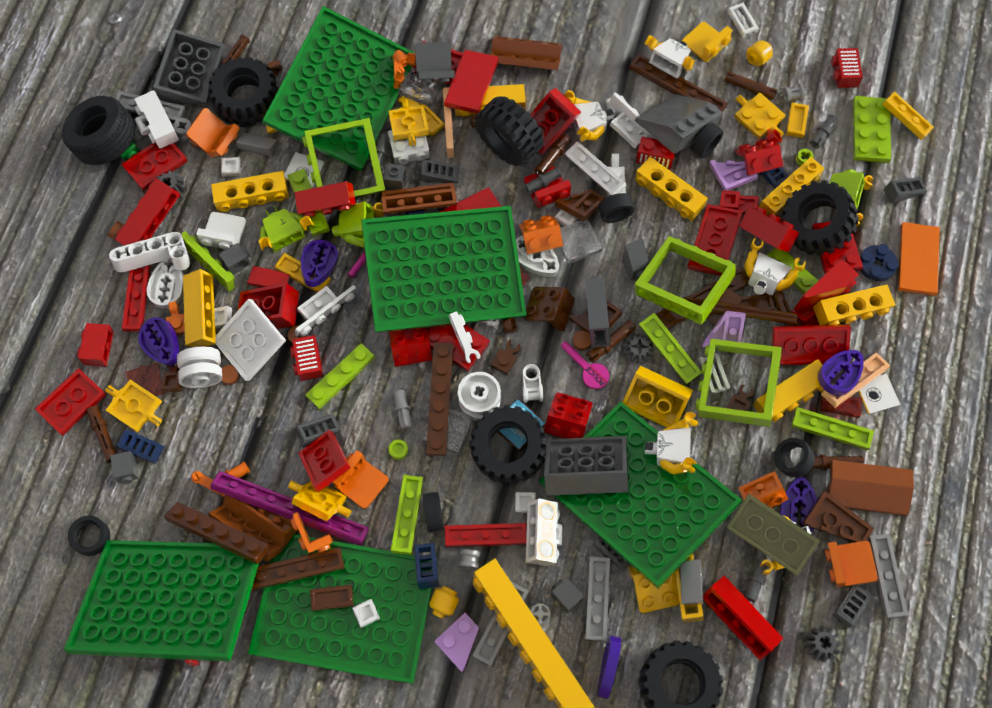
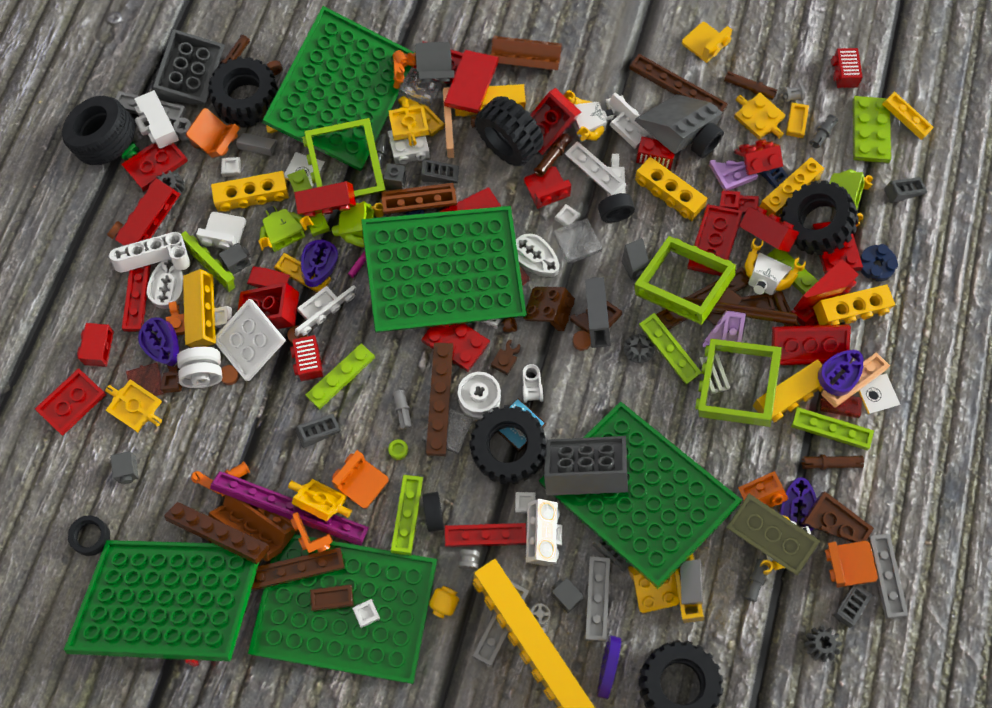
(95, 415): reddish brown pin -> none
(134, 437): dark blue slope -> none
(324, 460): red plate -> none
(410, 346): red bracket -> none
(426, 579): dark blue slope -> none
(458, 641): lavender wing -> none
(464, 338): white plate -> none
(541, 234): orange bracket -> none
(543, 180): dark grey pin -> none
(568, 416): red bracket -> none
(581, 204): reddish brown wing -> none
(594, 375): dark pink piece -> none
(615, 338): reddish brown pin -> none
(657, 397): yellow slope -> none
(670, 56): white torso -> none
(674, 446): torso -> none
(739, 20): white tile -> none
(740, 402): reddish brown plate -> none
(742, 618): red brick -> none
(759, 53): yellow head -> none
(773, 136): red plate -> none
(803, 152): lime bush -> none
(803, 467): black tyre -> none
(871, 487): dark orange slope -> none
(918, 259): orange tile -> none

